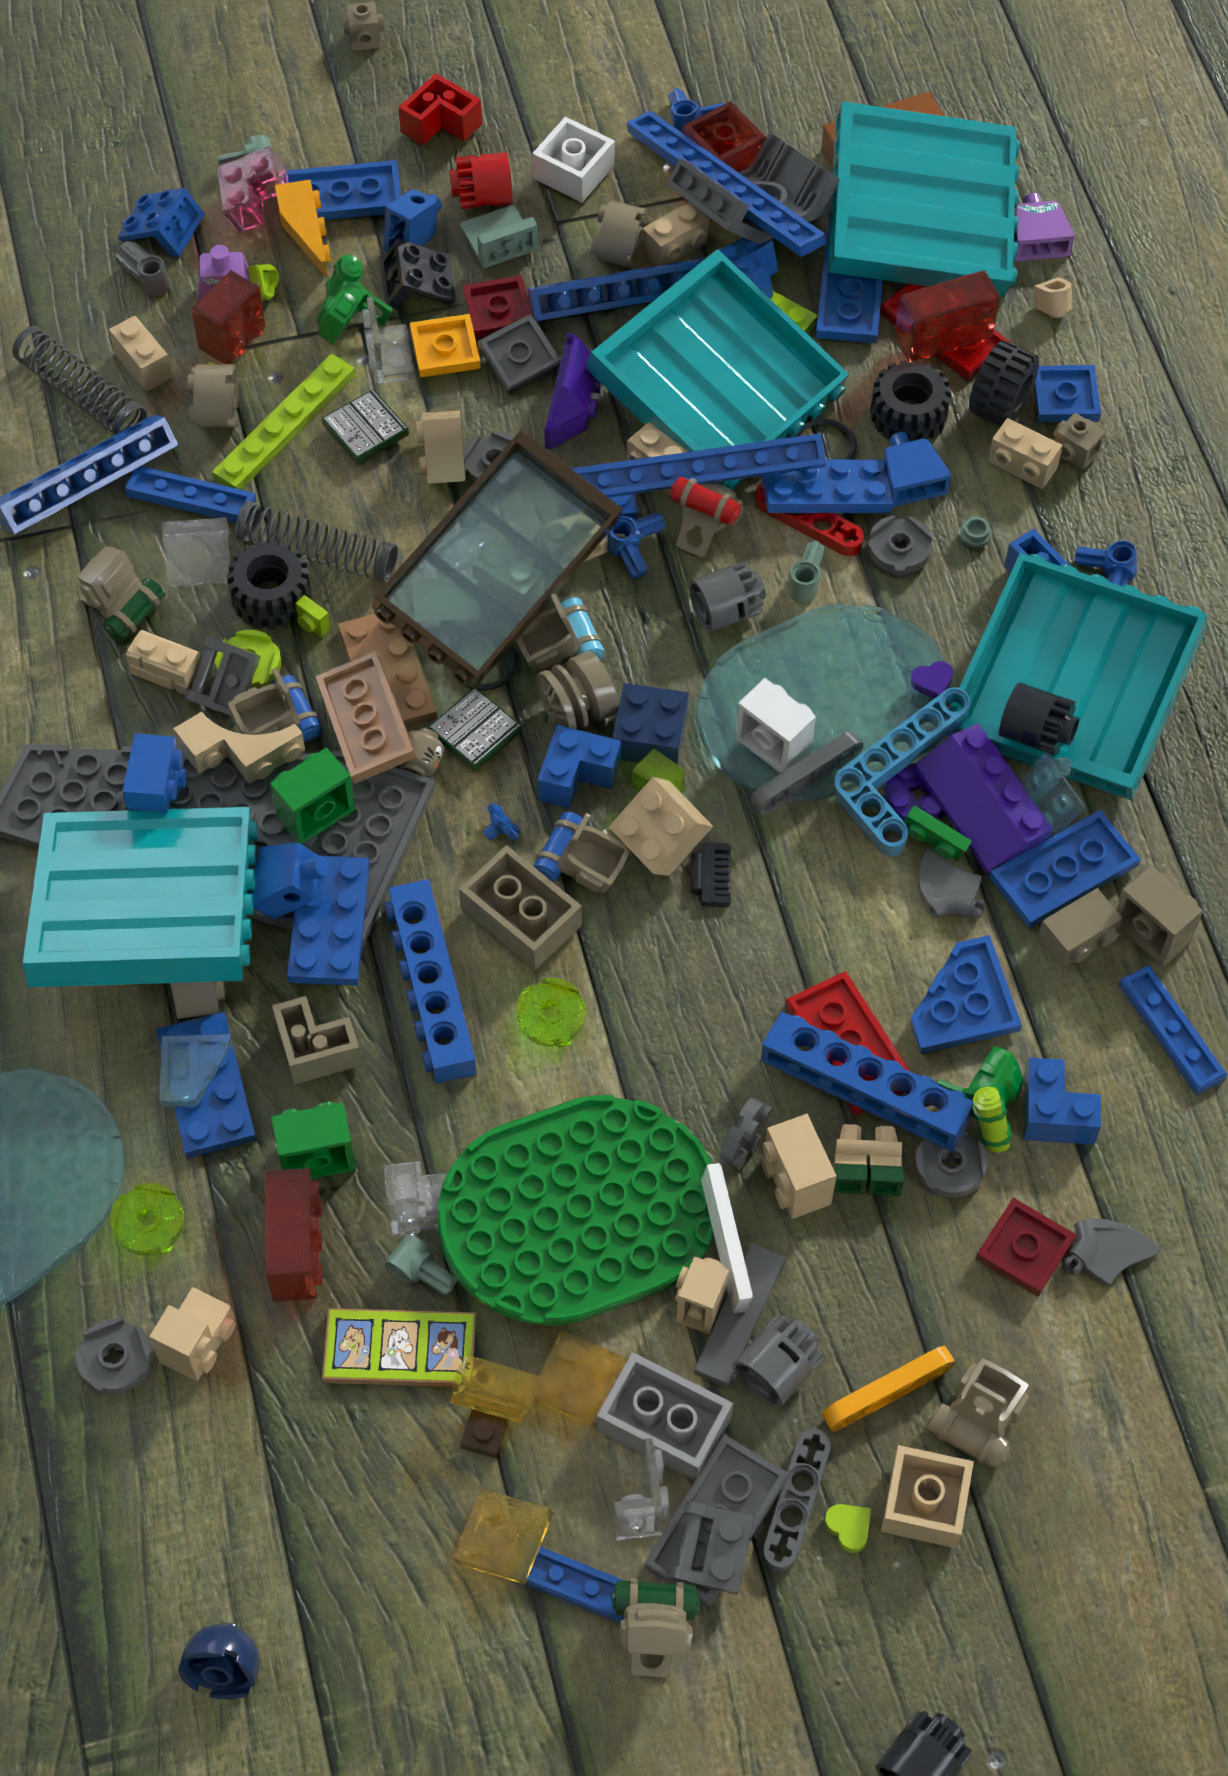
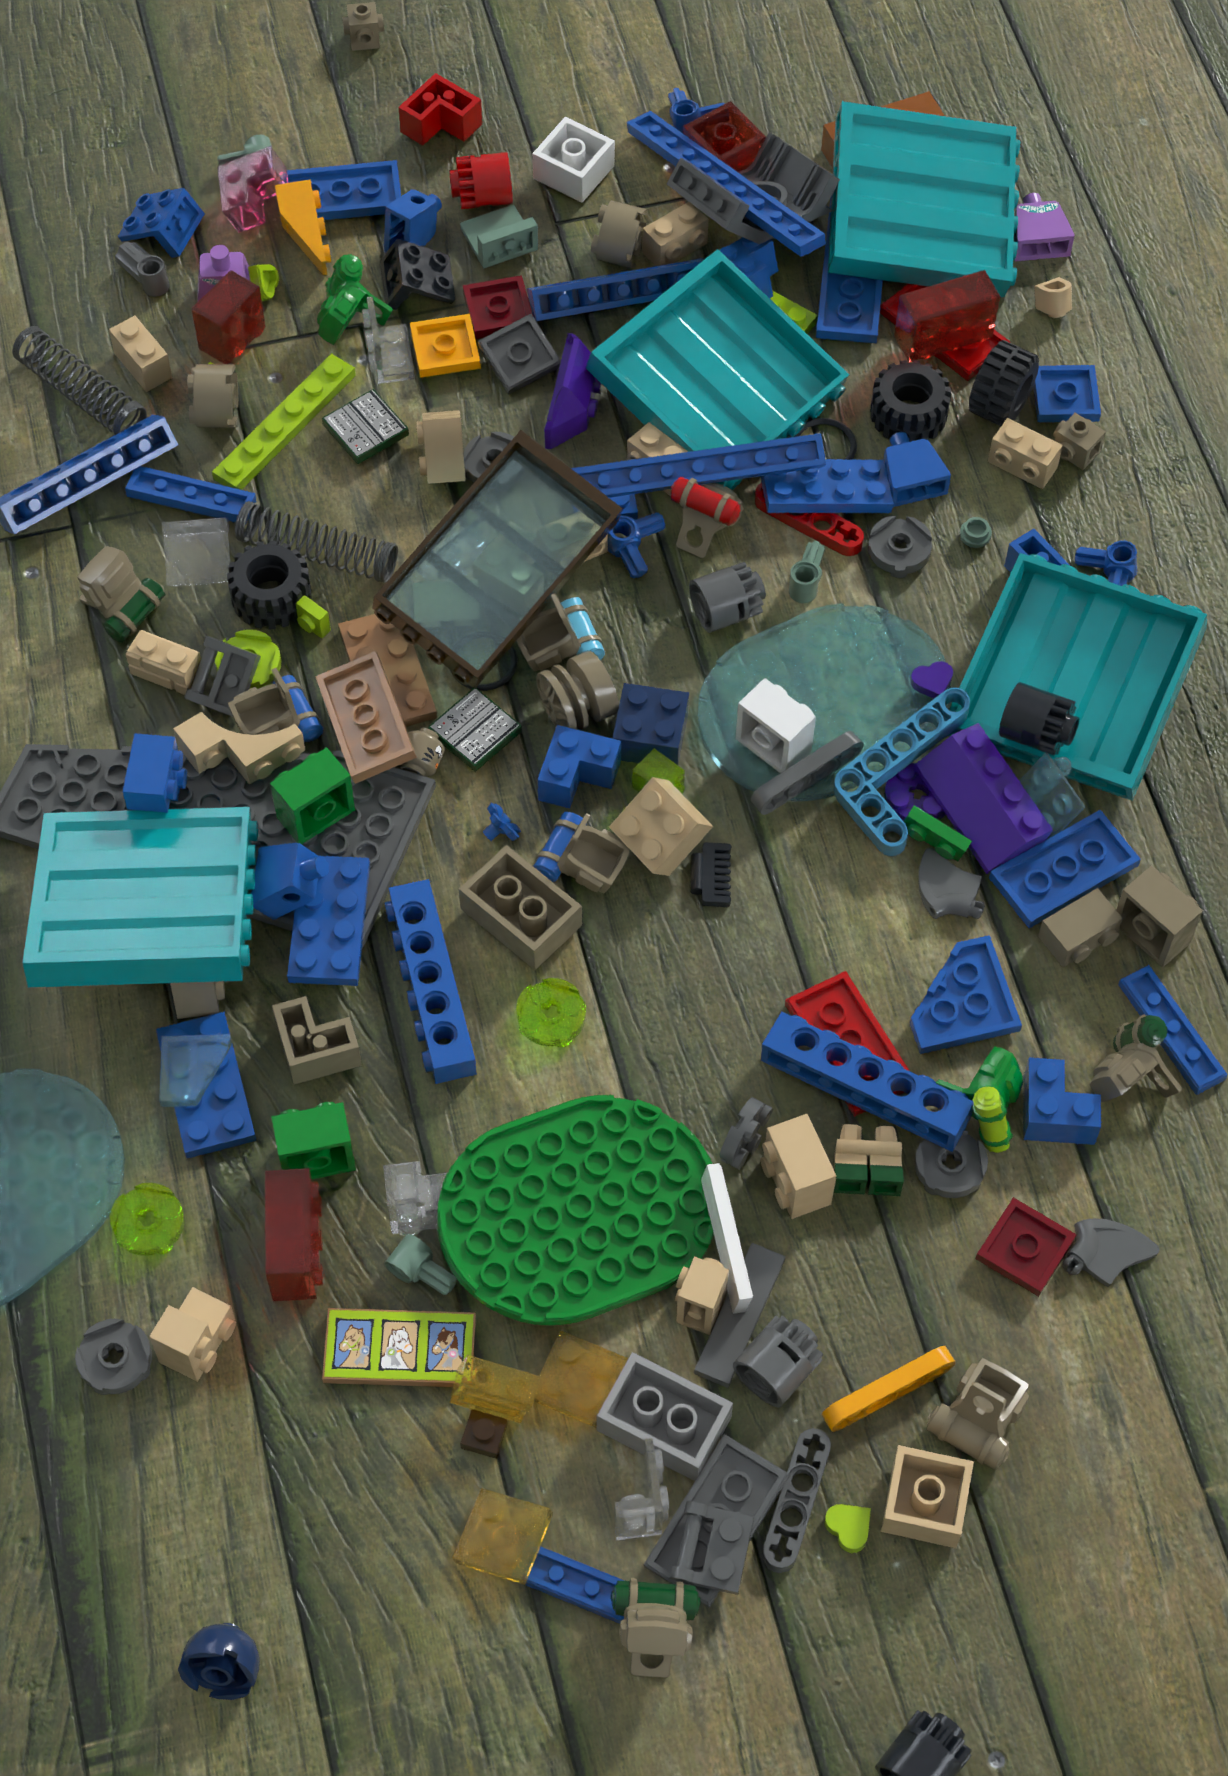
(1134, 1059): none -> dark tan piece

